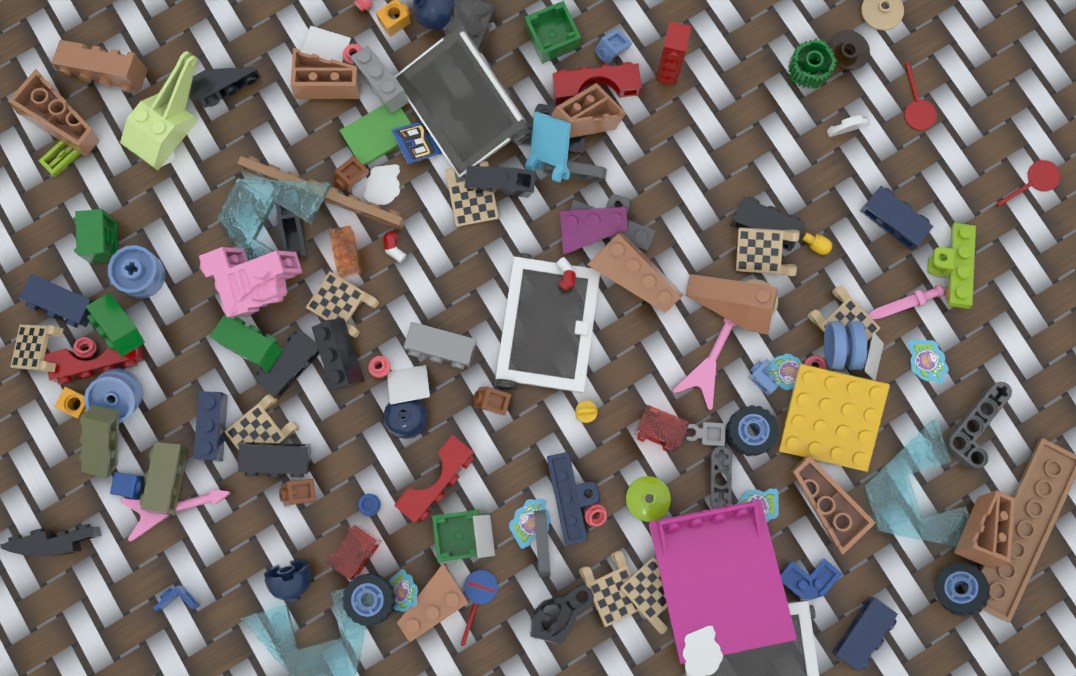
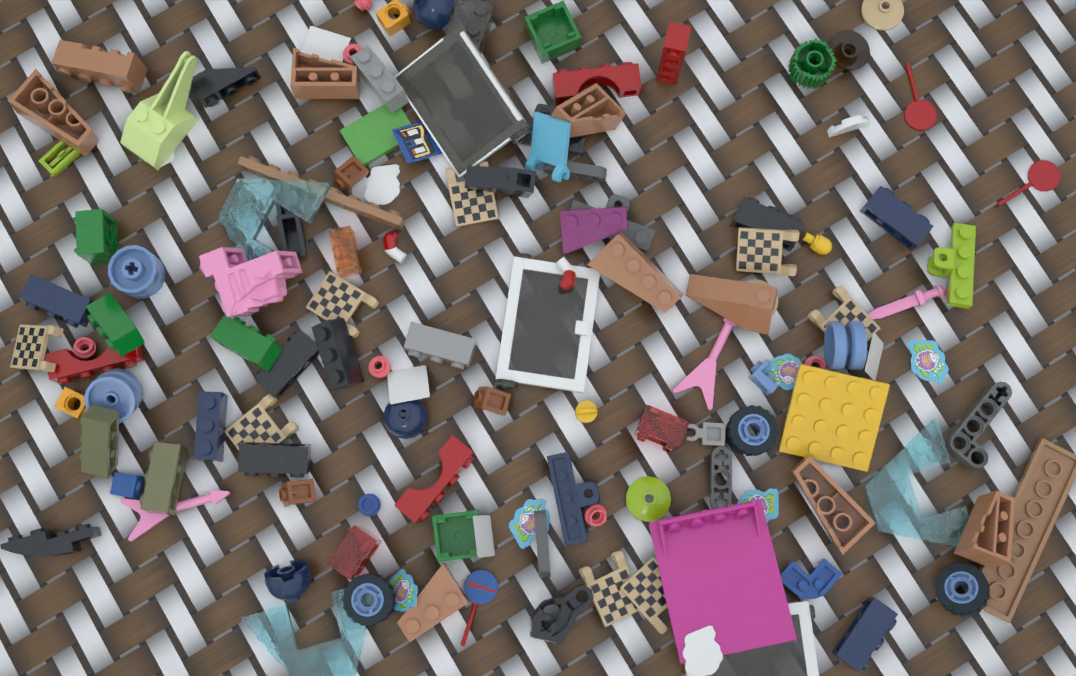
(169, 595): blue bracket -> none
(612, 46): medium blue bracket -> none

